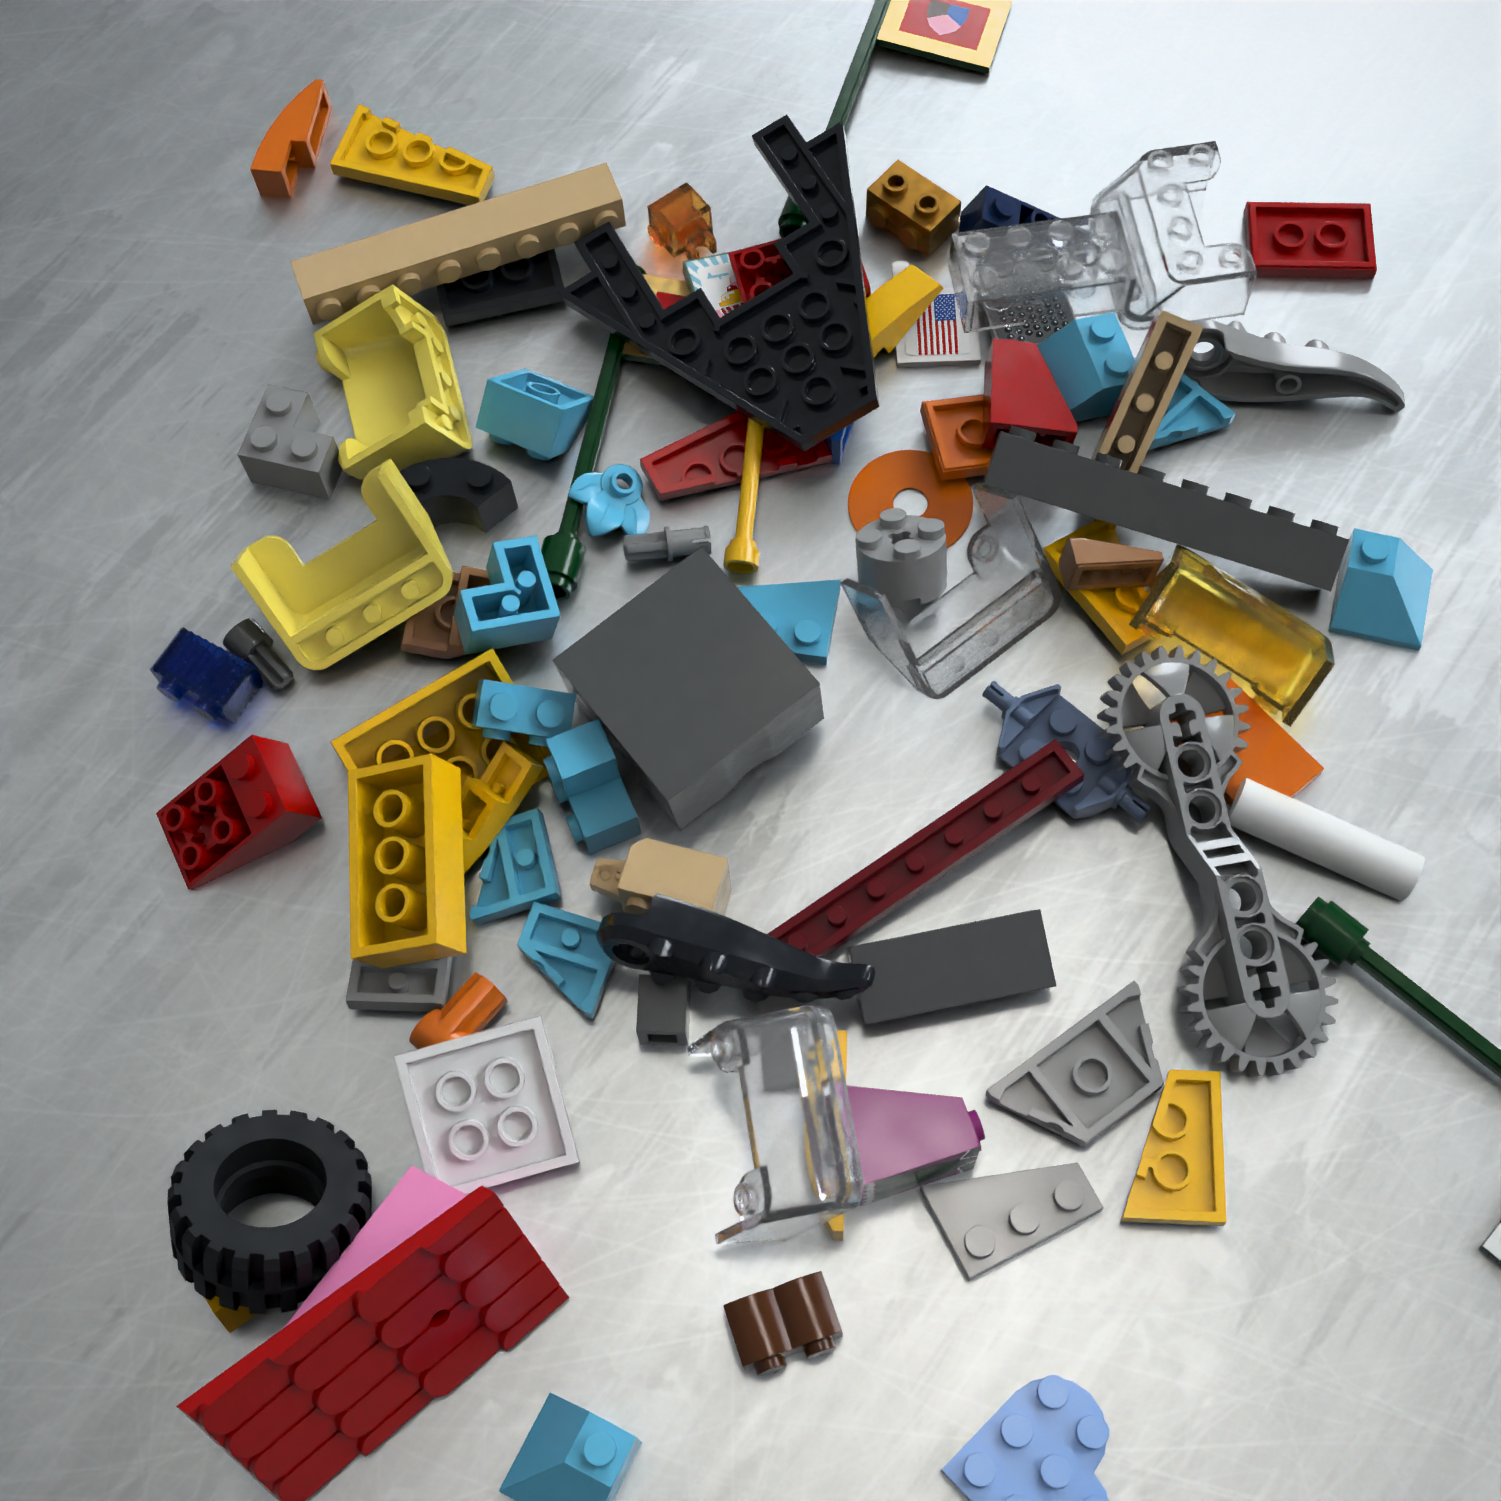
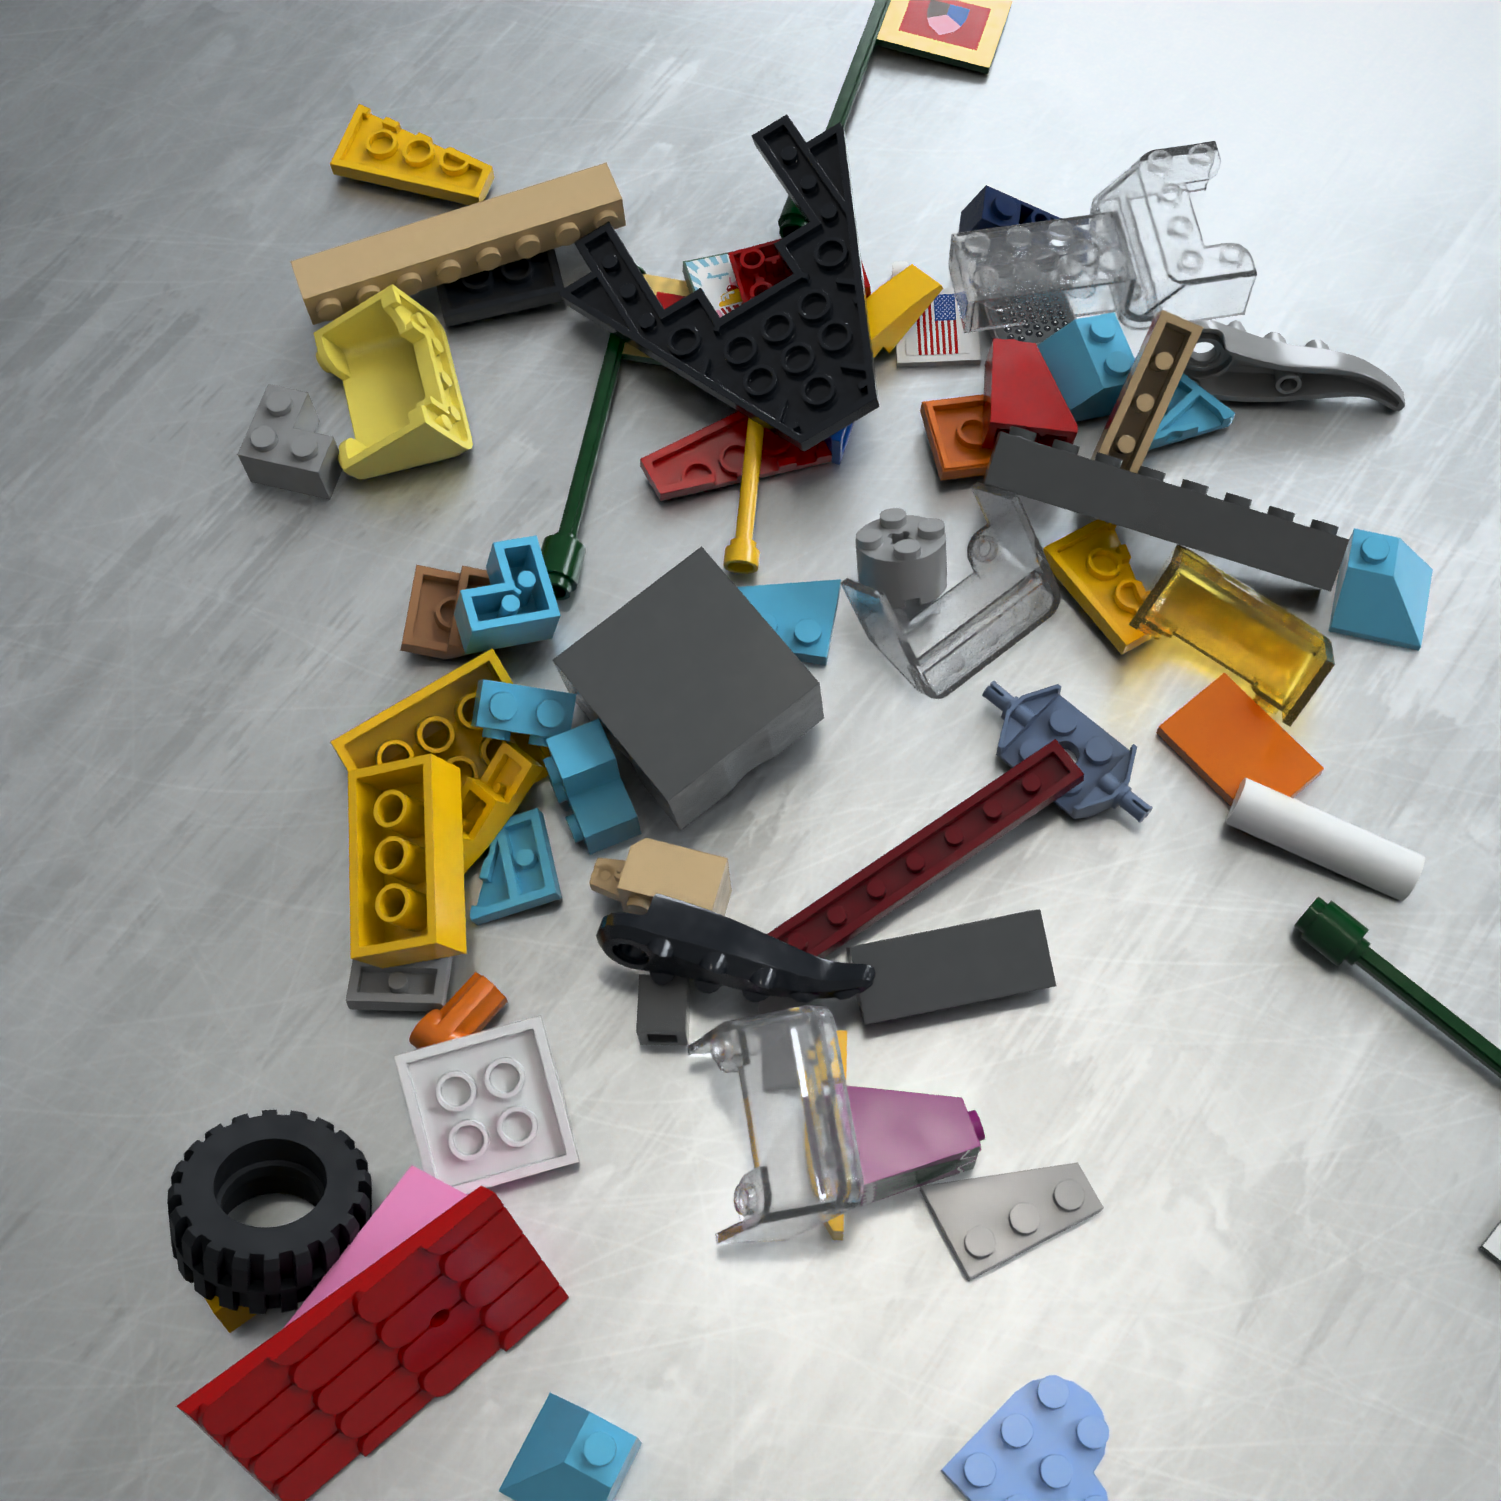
(206, 676): clear blue brick -> none
(238, 811): red slope -> none
(254, 645): dark grey piece -> none
(292, 142): orange slope -> none
(355, 586): light yellow windscreen -> none
(461, 492): black brick -> none
(533, 413): medium azure slope -> none
(567, 954): medium azure wing -> none
(609, 504): medium azure plate -> none
(665, 544): light grey axle -> none
(681, 223): clear orange brick -> none
(783, 1323): reddish brown brick -> none
(906, 469): orange sticker -> none
(912, 208): pearl gold brick -> none
(1087, 1073): light grey wing -> none
(1106, 565): medium nougat slope -> none
(1183, 1155): yellow wing -> none
(1217, 863): light grey beam -> none
(1311, 239): red tile -> none

